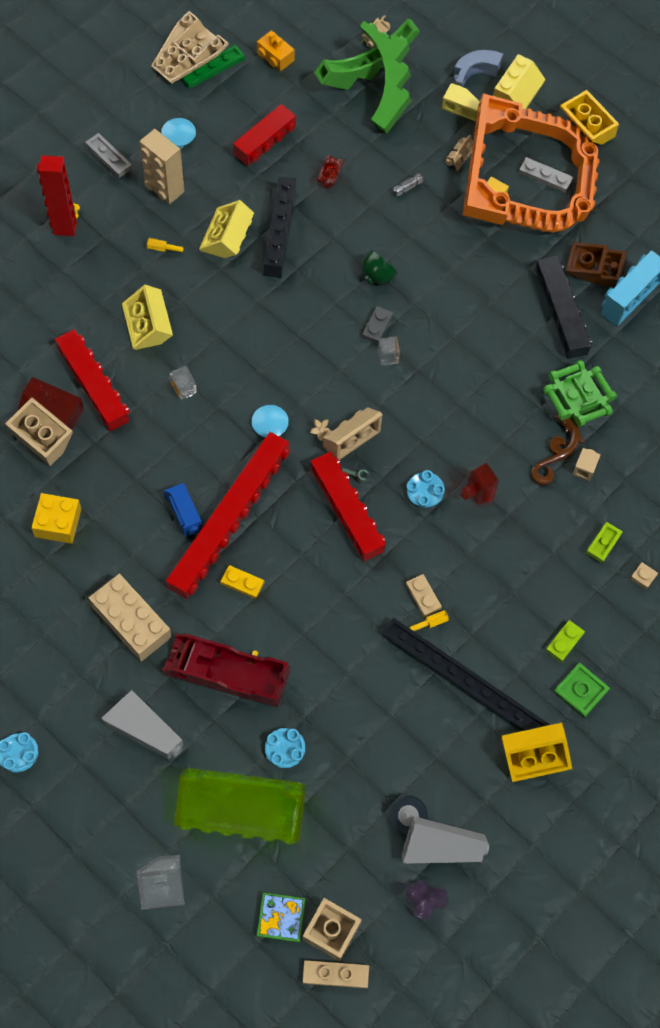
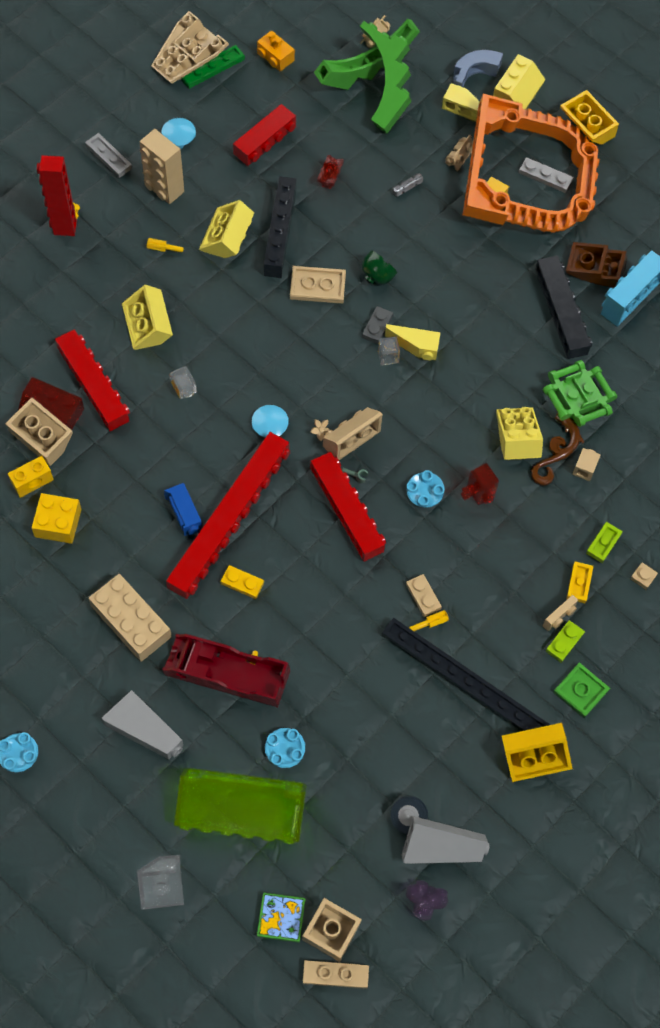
(30, 476): none -> yellow brick
(317, 284): none -> tan tile
(416, 341): none -> light yellow slope
(519, 433): none -> light yellow slope
(555, 618): none -> tan plate
(580, 581): none -> yellow plate

